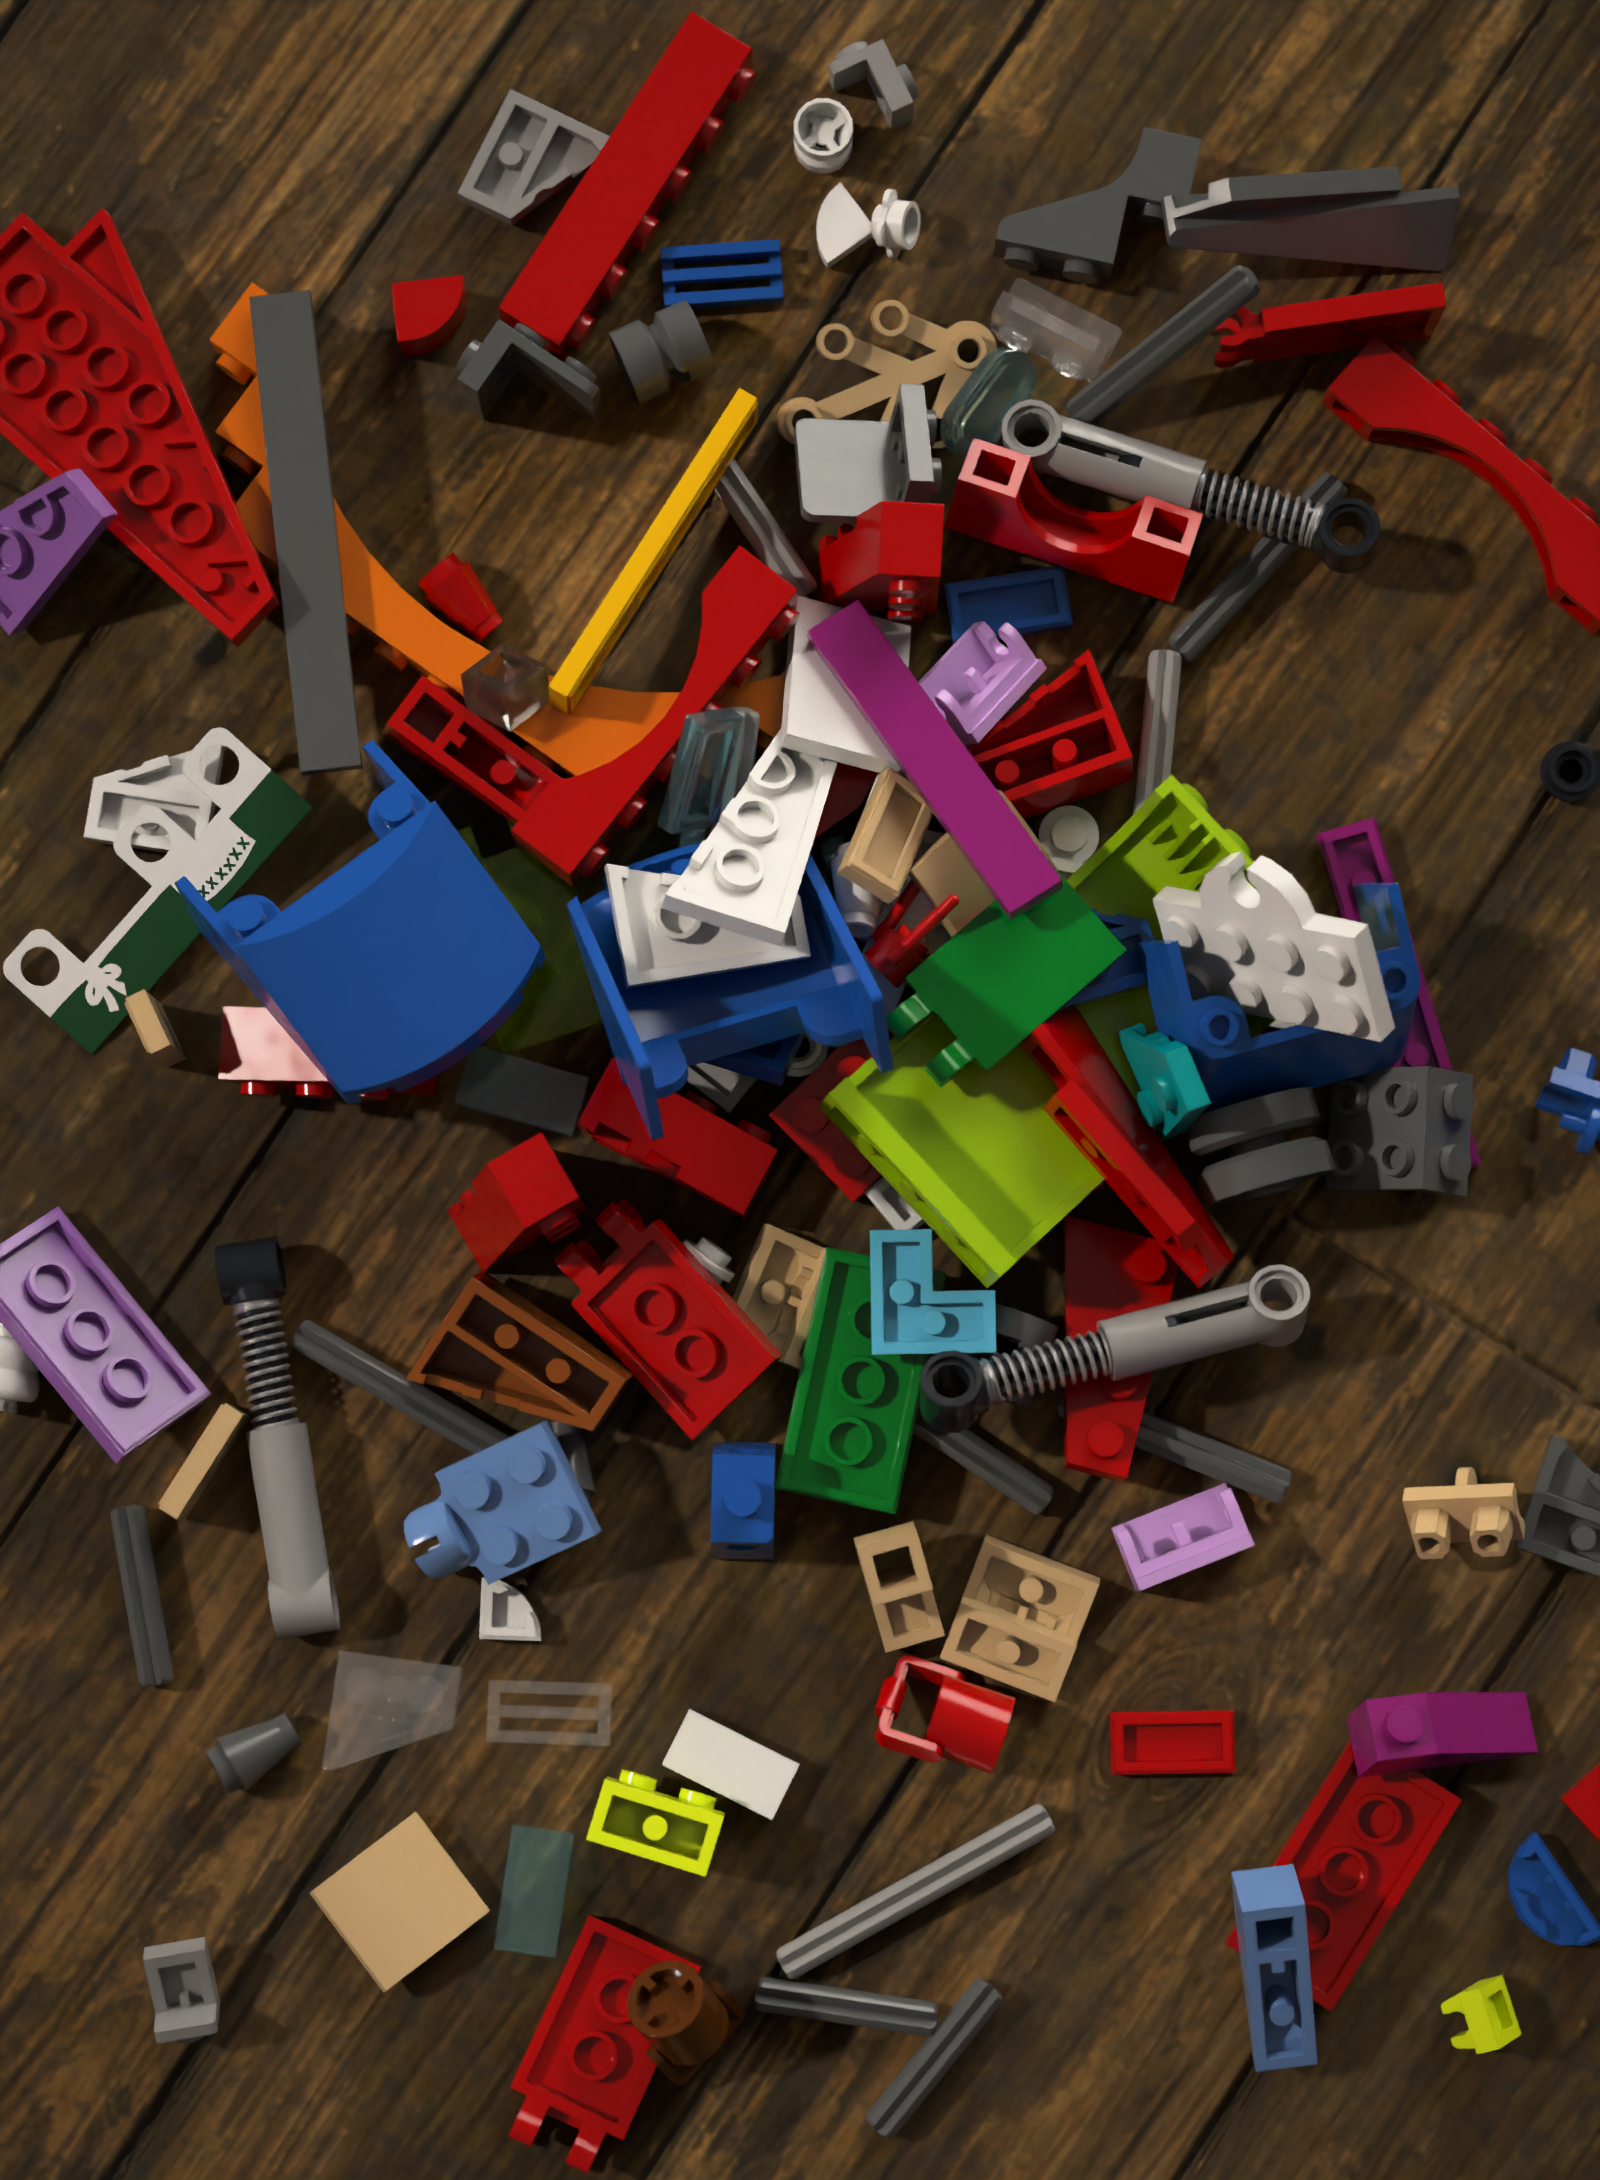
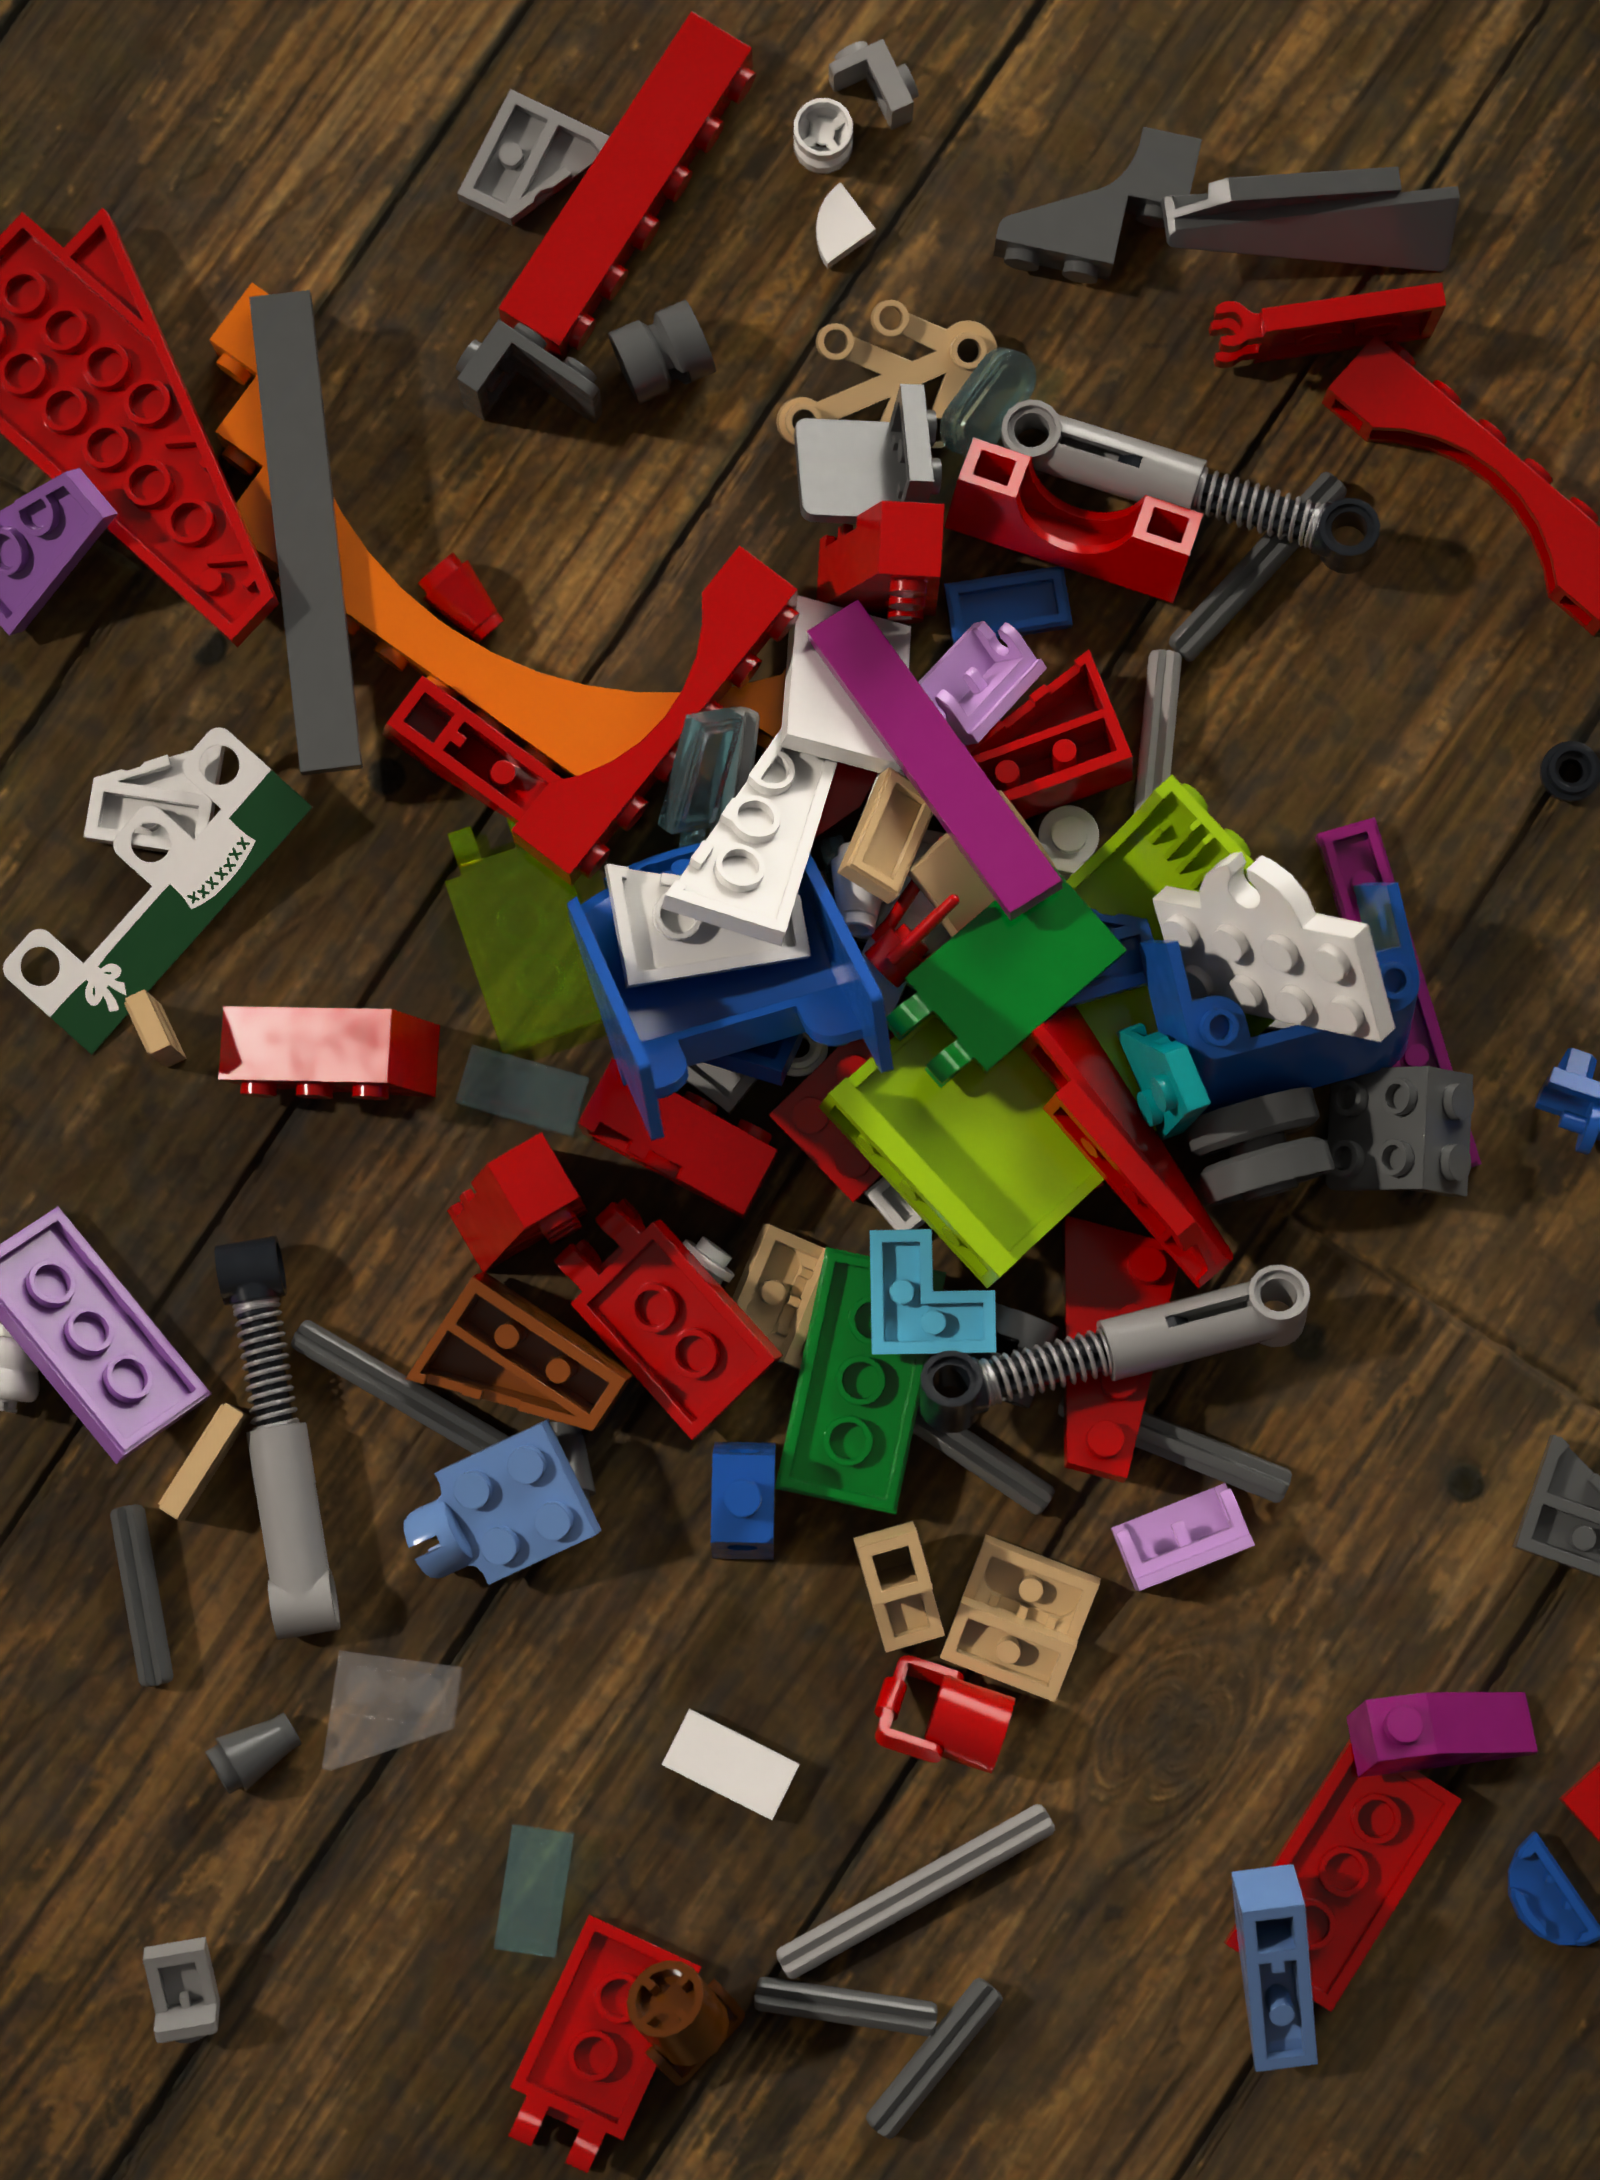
(390, 957): blue windscreen -> none
(399, 1902): tan slope -> none
(428, 312): red brick -> none
(497, 1710): clear tile -> none
(506, 687): clear smoke slope -> none
(507, 1614): white tile -> none
(653, 552): yellow tile -> none
(656, 1825): neon yellow brick -> none
(723, 252): blue tile -> none
(763, 530): light grey axle -> none
(895, 224): white plate -> none
(1054, 329): clear bracket -> none
(1164, 345): dark grey axle -> none
(1172, 1742): red tile -> none
(1463, 1513): tan hips -> none
(1487, 2014): neon yellow tile -> none

